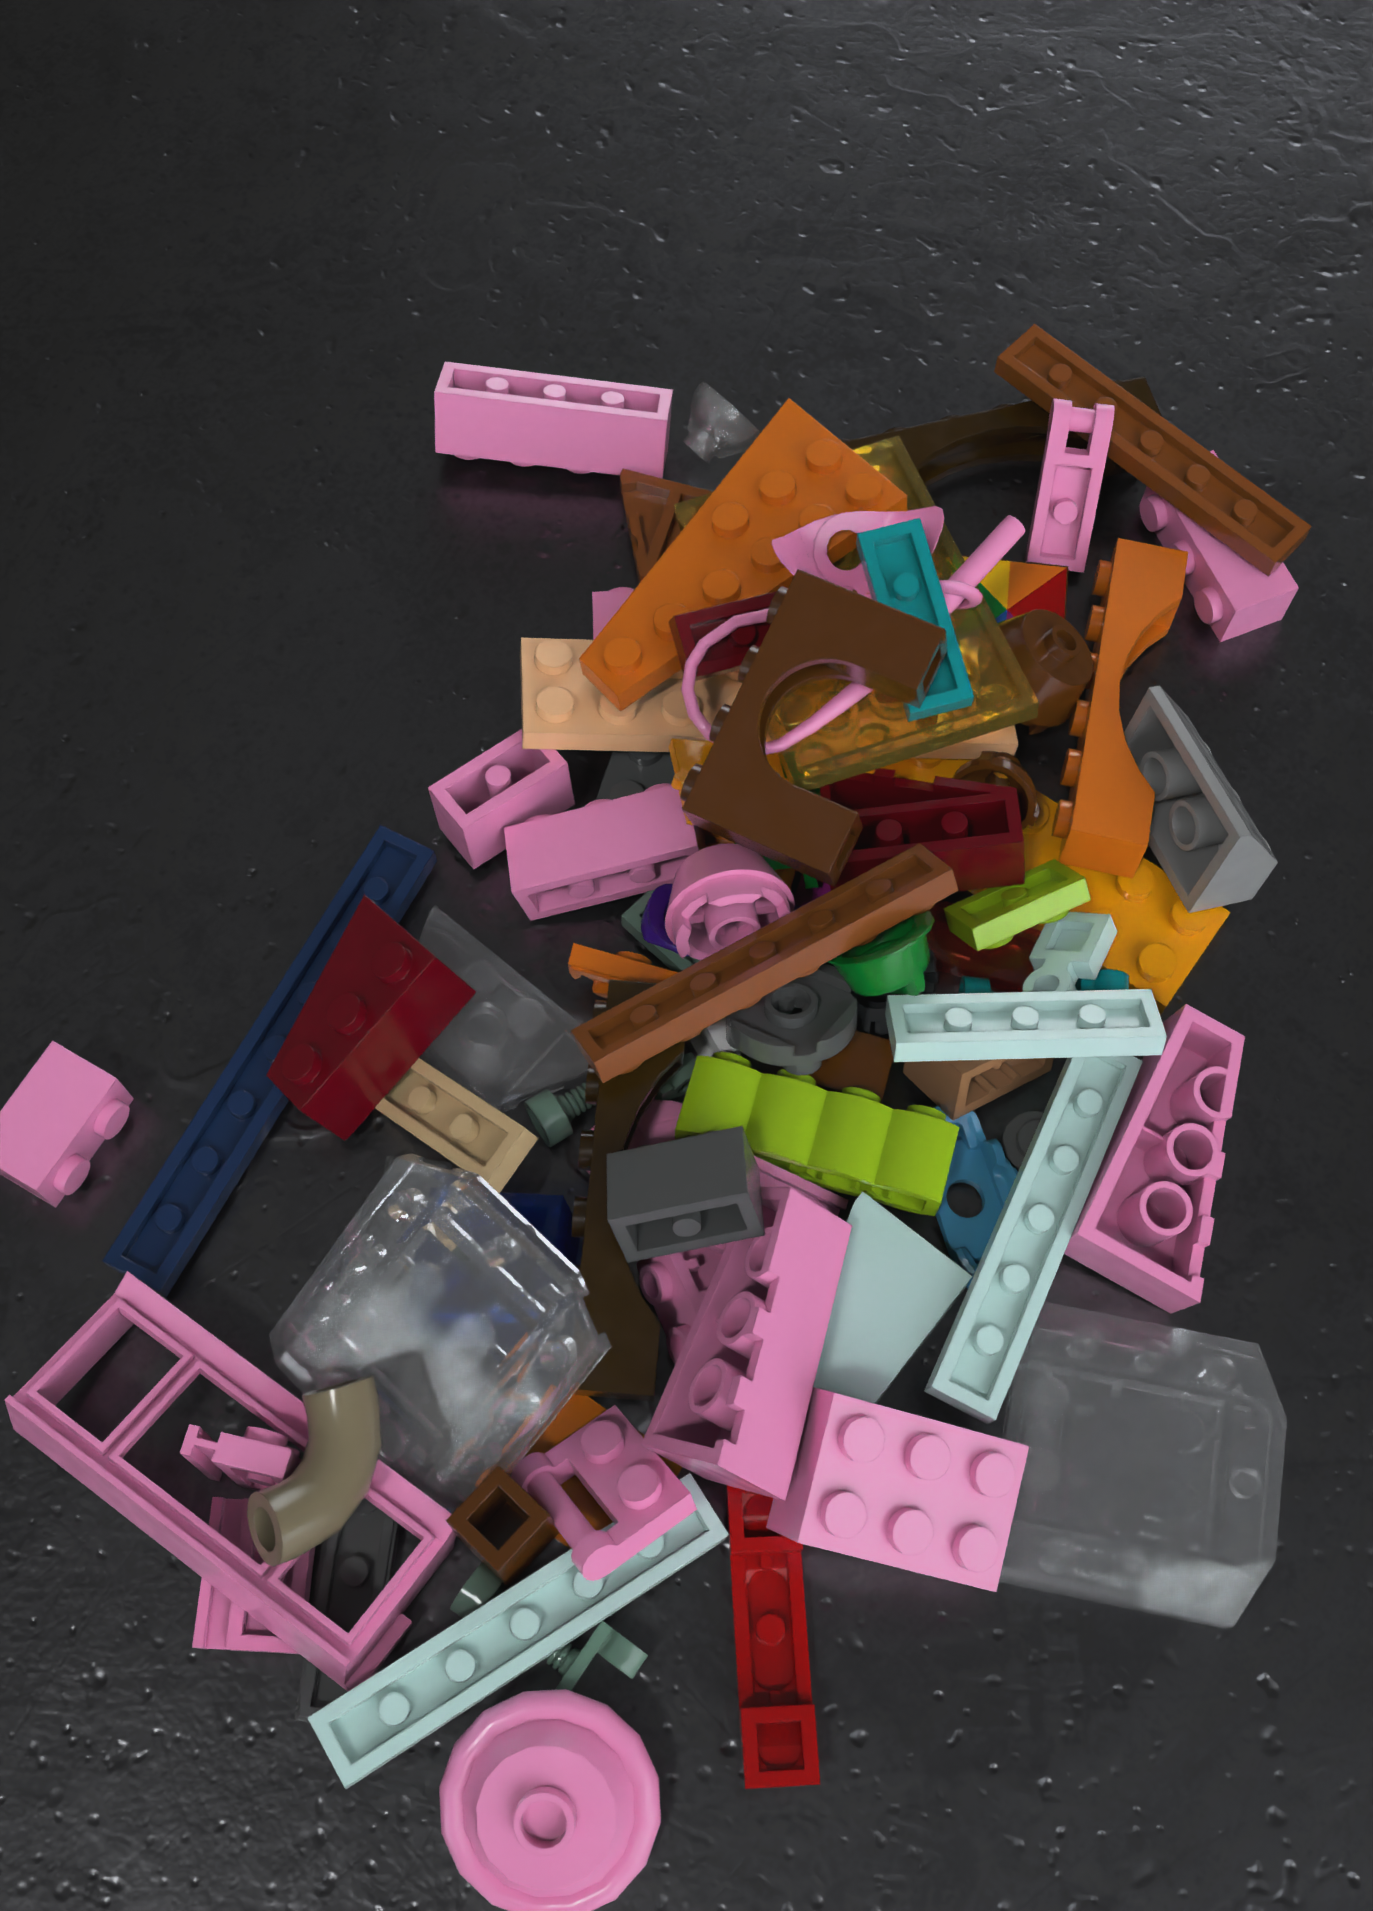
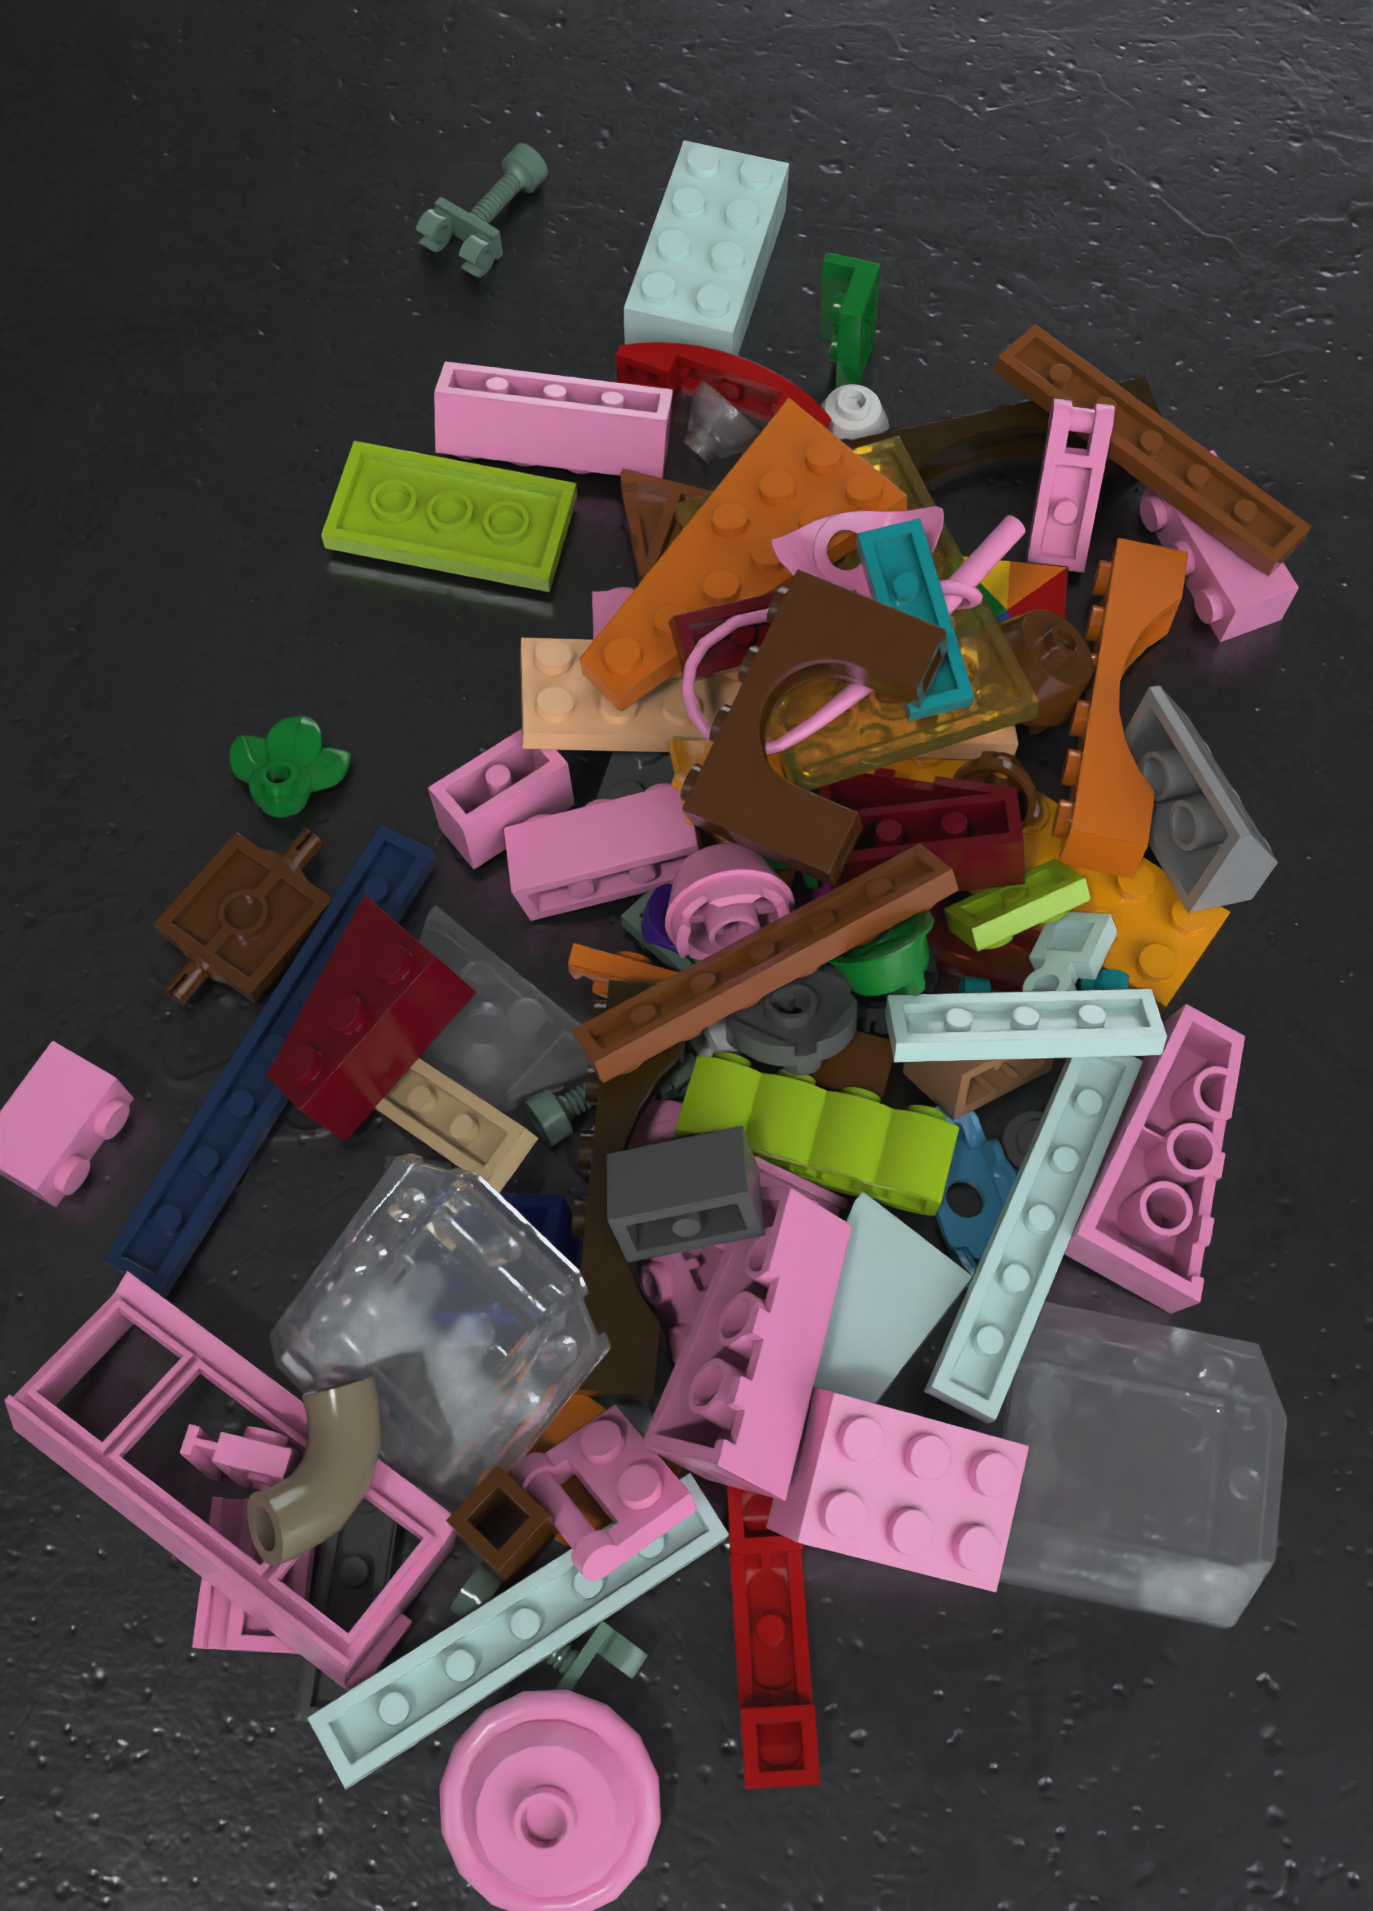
(243, 917): none -> reddish brown plate
(287, 765): none -> green plate
(450, 516): none -> lime plate
(482, 243): none -> sand green bar
(707, 249): none -> light aqua brick
(743, 383): none -> red slope
(849, 313): none -> green bracket
(855, 412): none -> white cone

